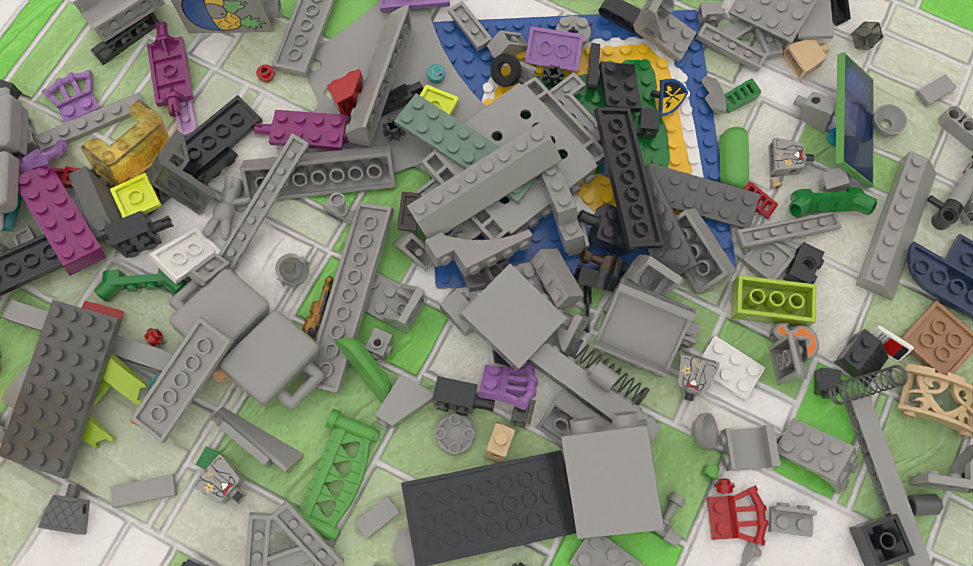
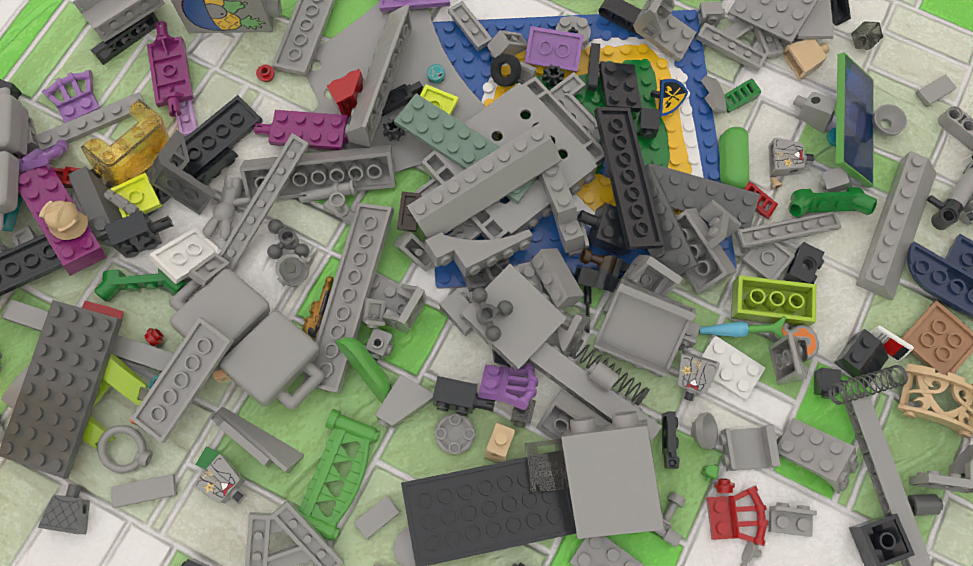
(64, 219): none -> tan helmet
(120, 201): none -> light grey axle
(141, 457): none -> light grey piece
(275, 251): none -> dark grey piece
(346, 189): none -> light grey pin
(373, 312): none -> light grey bracket
(504, 308): none -> dark grey piece
(546, 469): none -> clear smoke container
(669, 440): none -> black hinge
(721, 223): none -> light grey bracket
(742, 329): none -> medium azure piece

